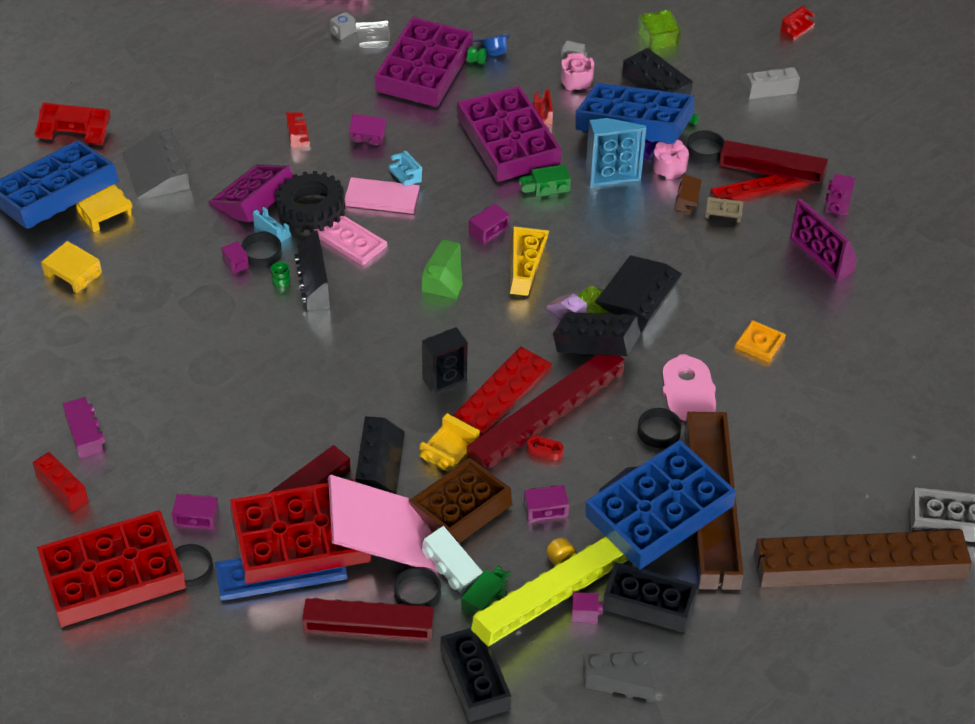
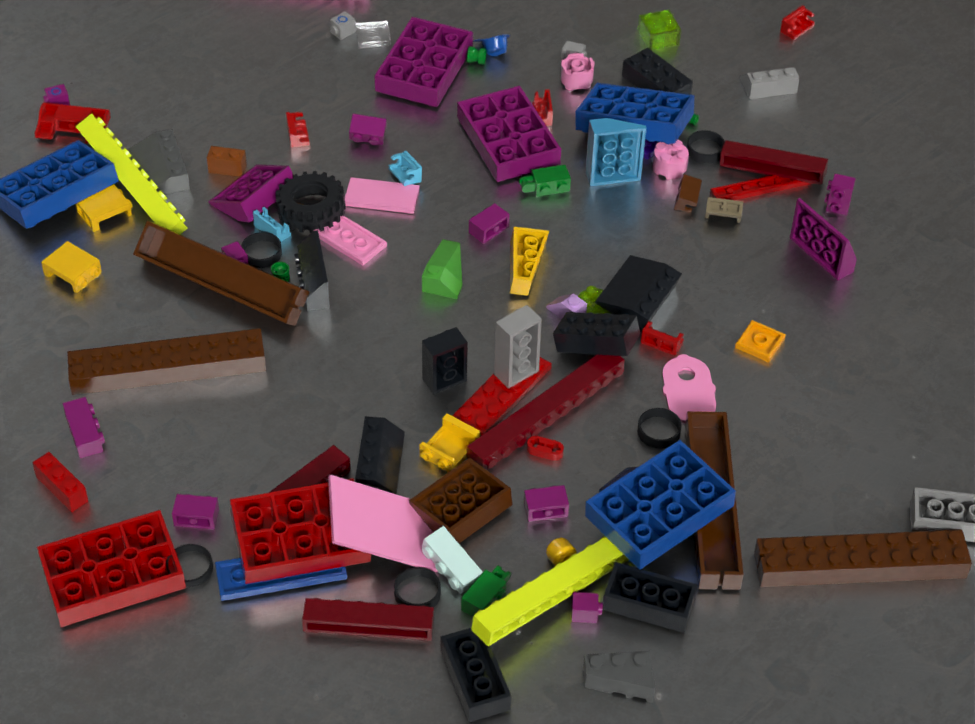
(56, 95): none -> magenta brick
(130, 176): none -> neon yellow brick
(166, 361): none -> reddish brown piece
(221, 273): none -> reddish brown piece
(226, 161): none -> dark orange brick
(517, 346): none -> light grey brick
(661, 340): none -> red hinge

